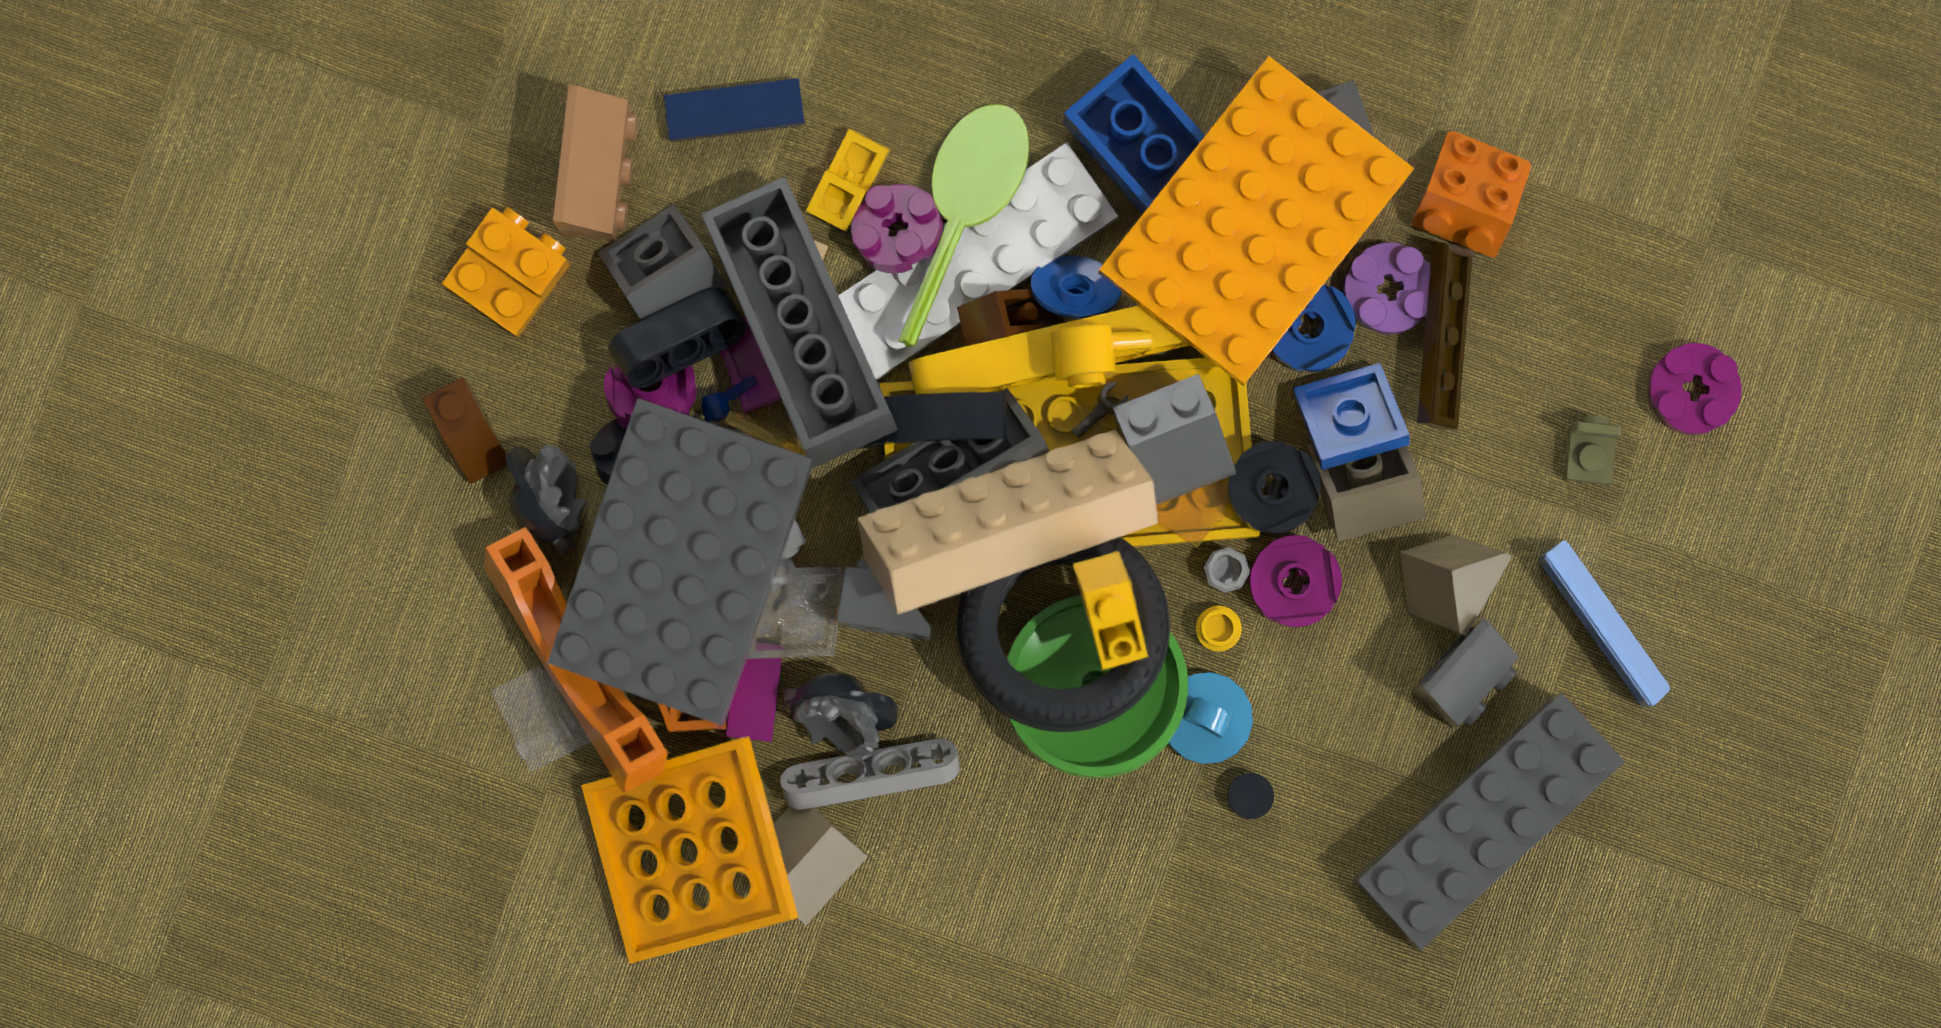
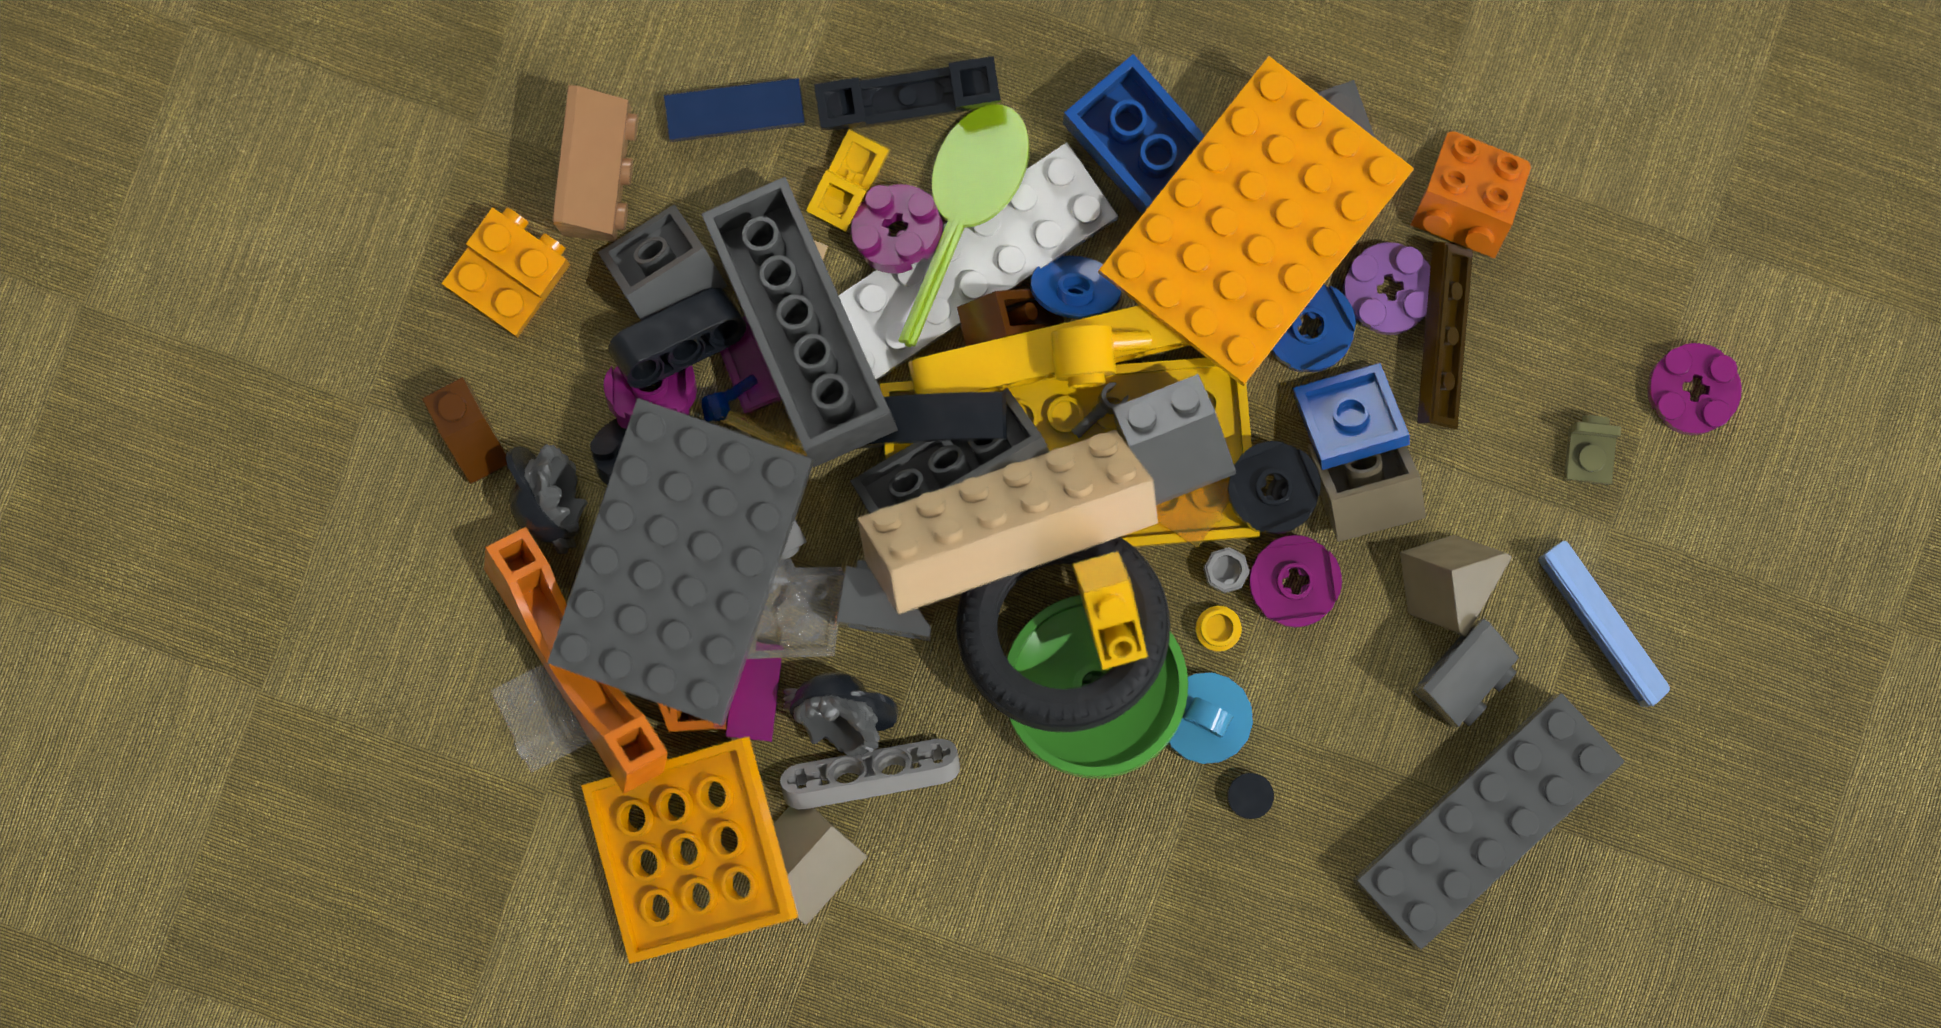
(907, 96): none -> black slope

